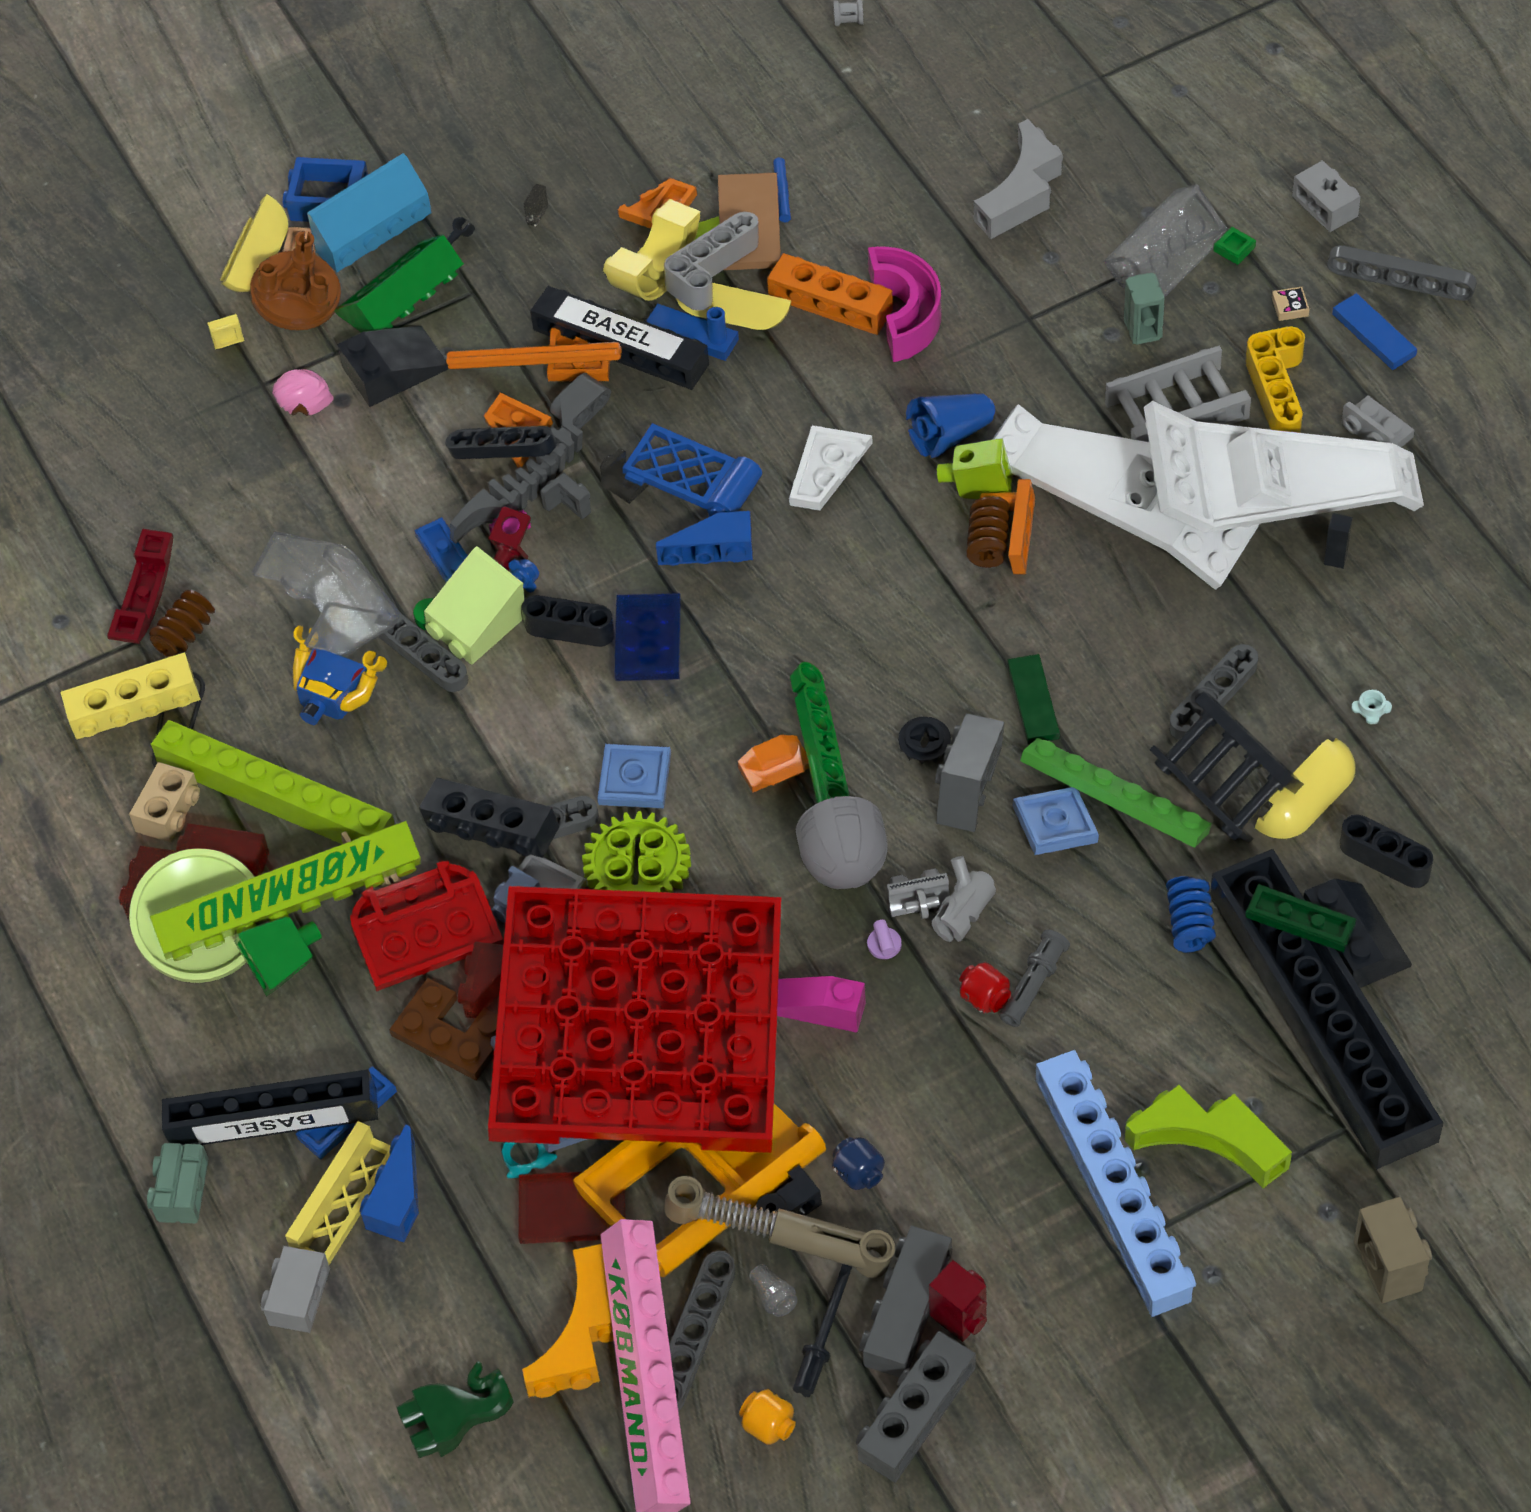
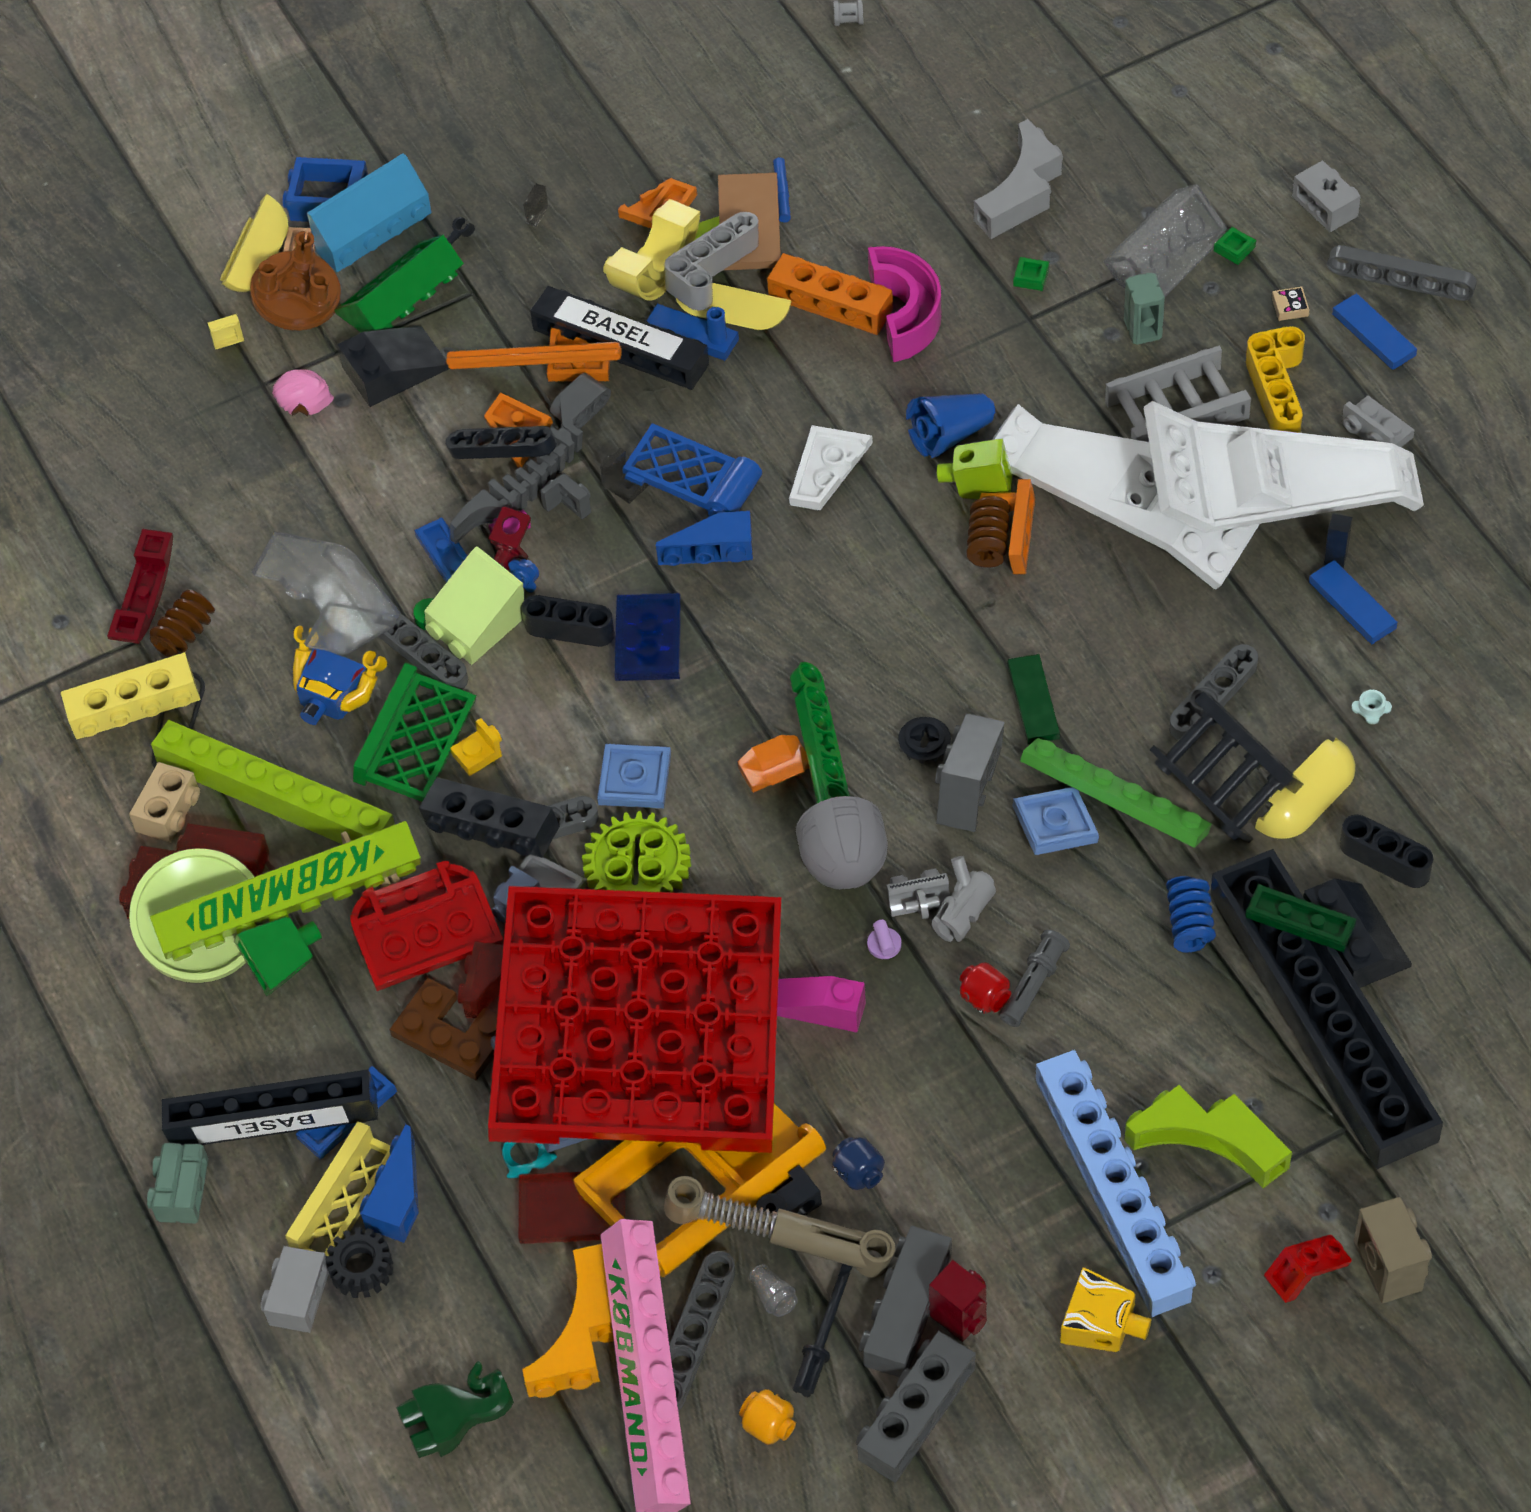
(353, 1245): none -> black tyre
(388, 722): none -> green fence
(478, 748): none -> yellow bracket
(1031, 274): none -> green tile
(1101, 1314): none -> yellow torso
(1303, 1261): none -> red bracket
(1353, 602): none -> blue tile

